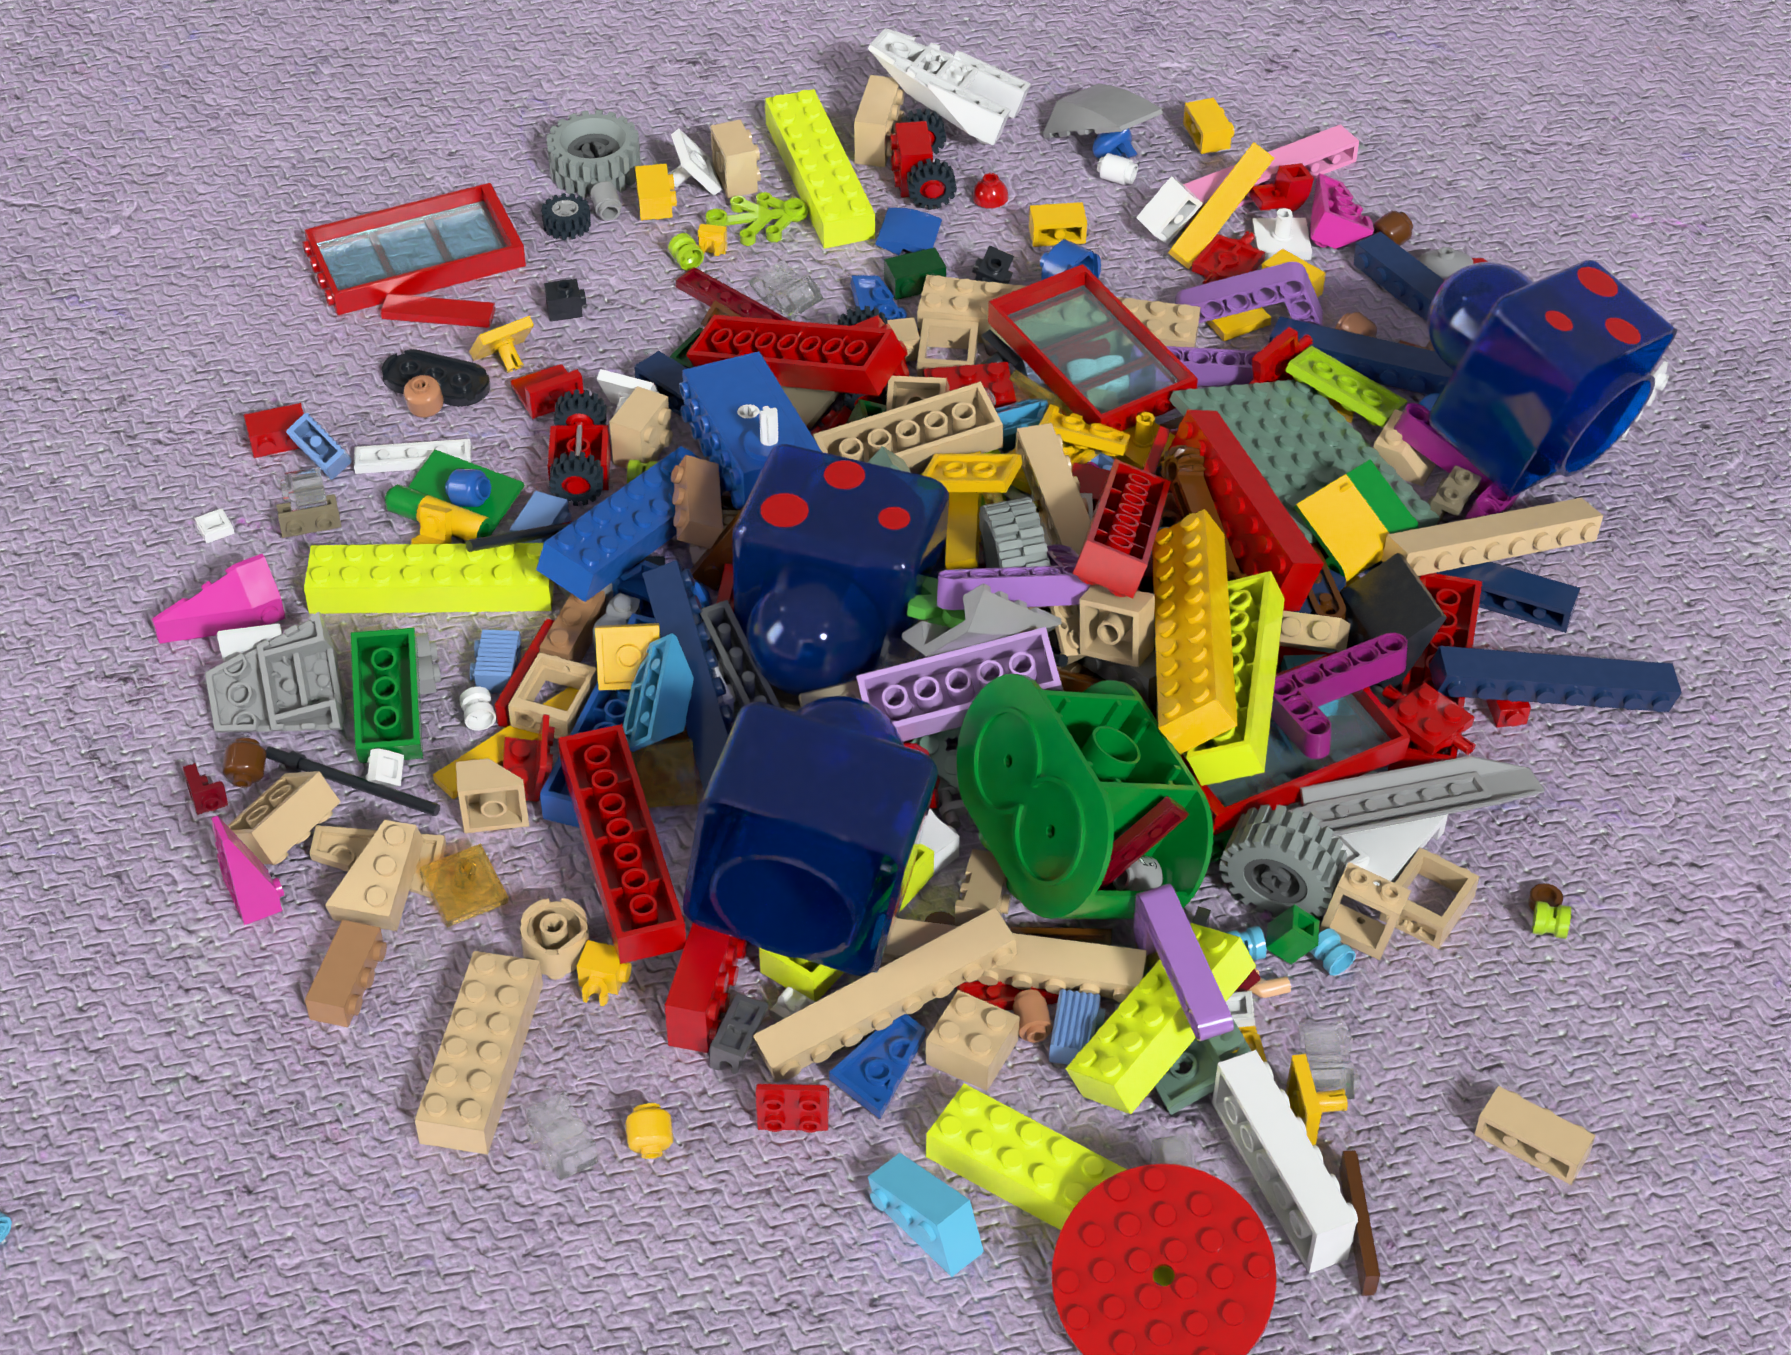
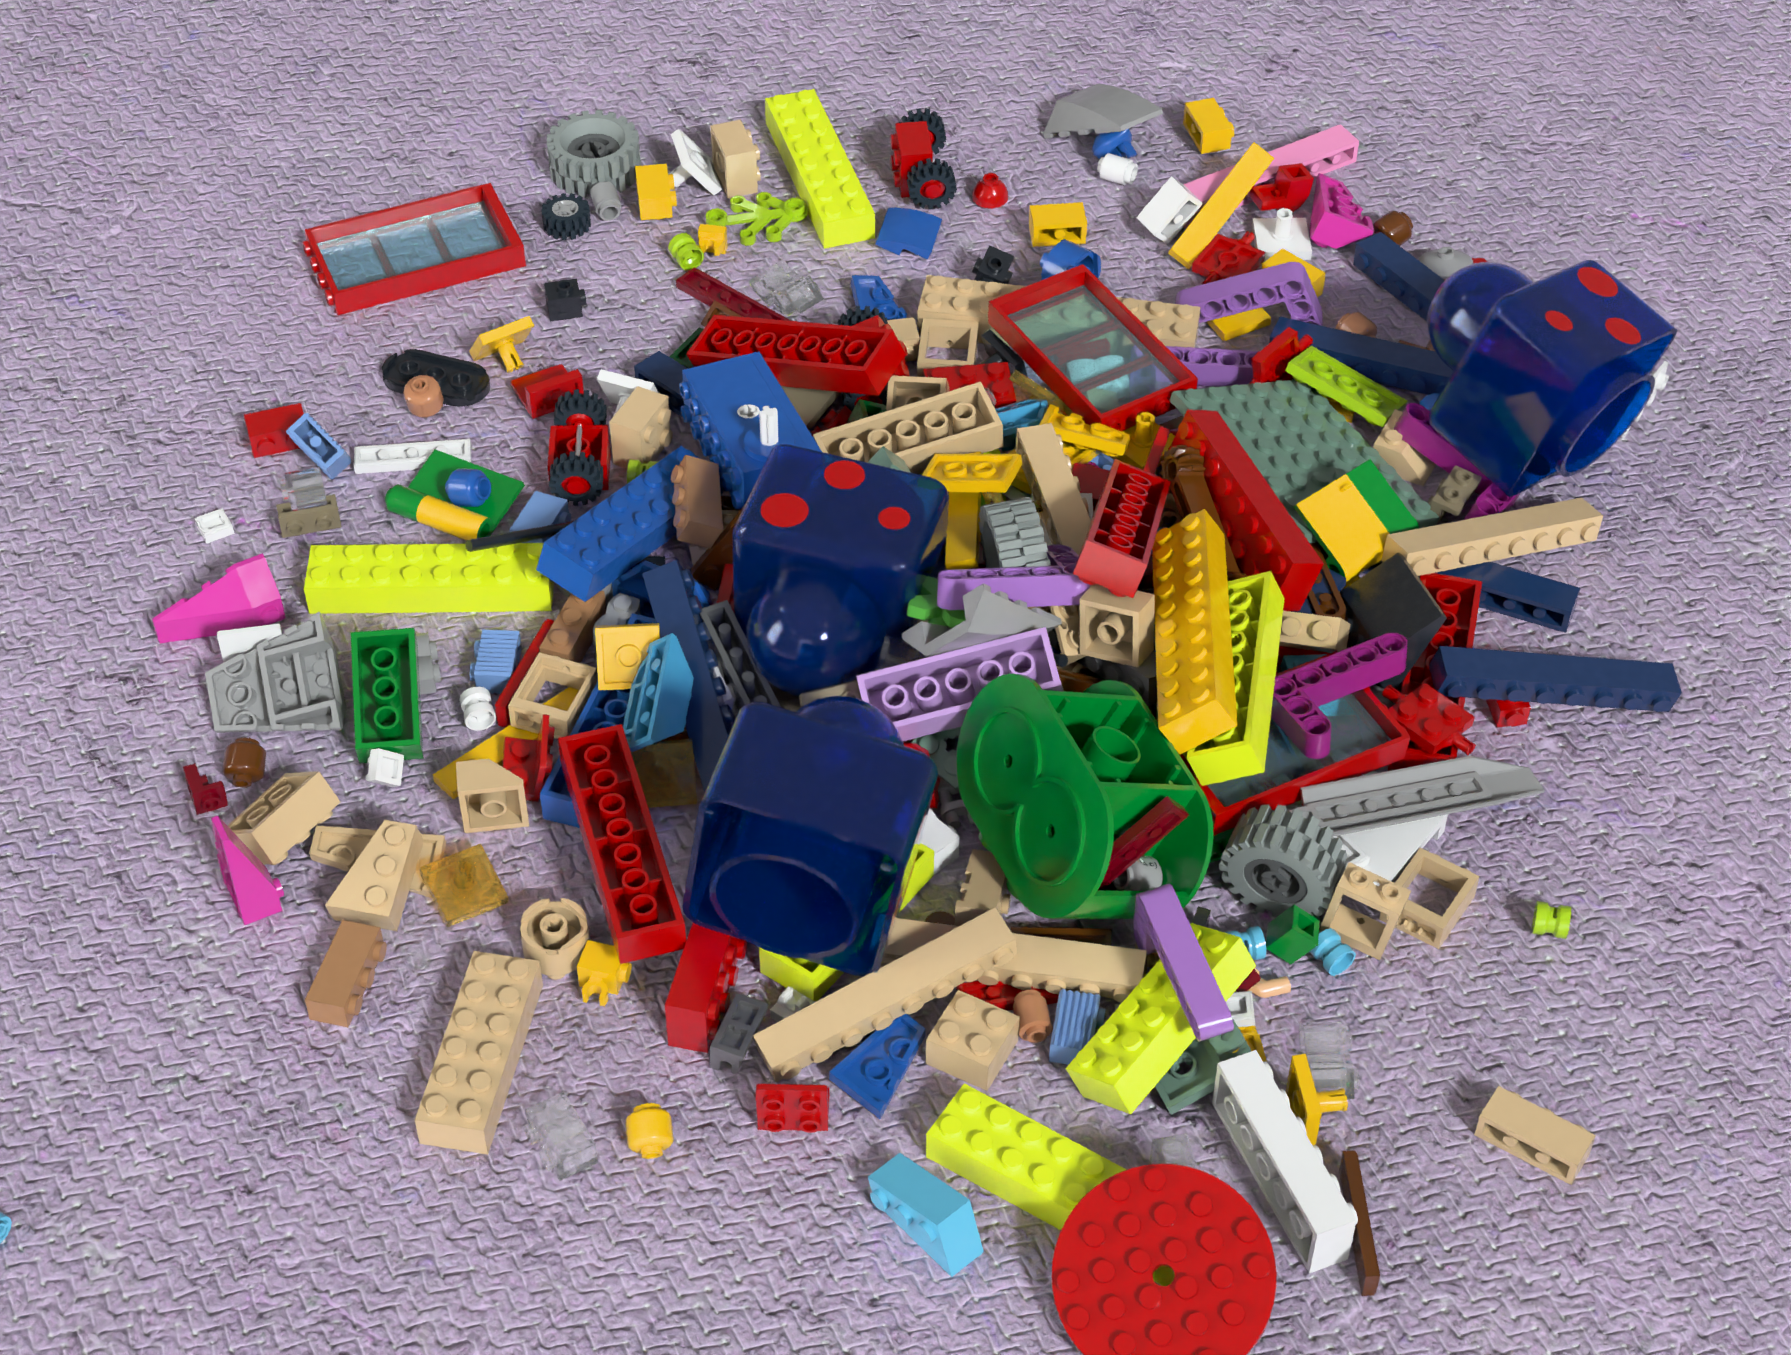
(297, 762): black bar -> none
(434, 525): yellow bracket -> none
(438, 310): red tile -> none
(877, 120): tan brick -> none
(907, 273): dark green brick -> none
(954, 86): white wedge -> none
(1545, 893): reddish brown tile -> none

